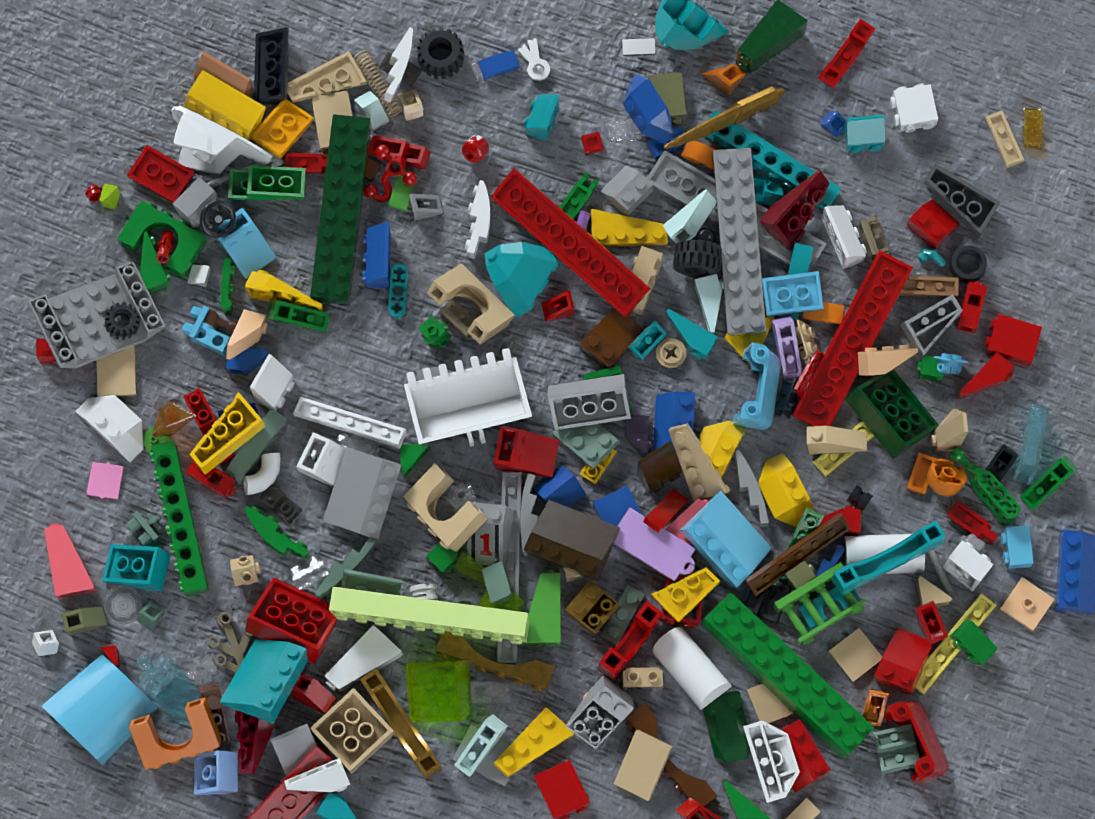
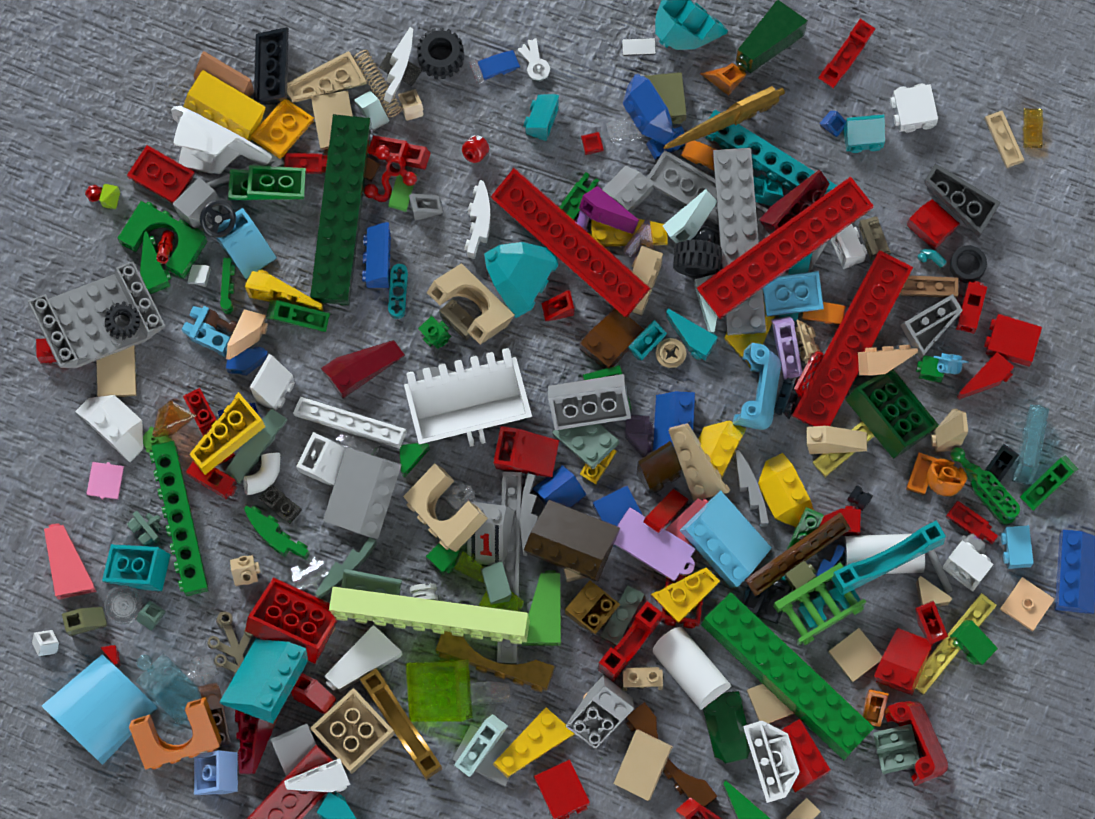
(357, 368): none -> dark red wedge
(606, 210): none -> magenta slope
(643, 236): none -> slope
(785, 247): none -> red plate

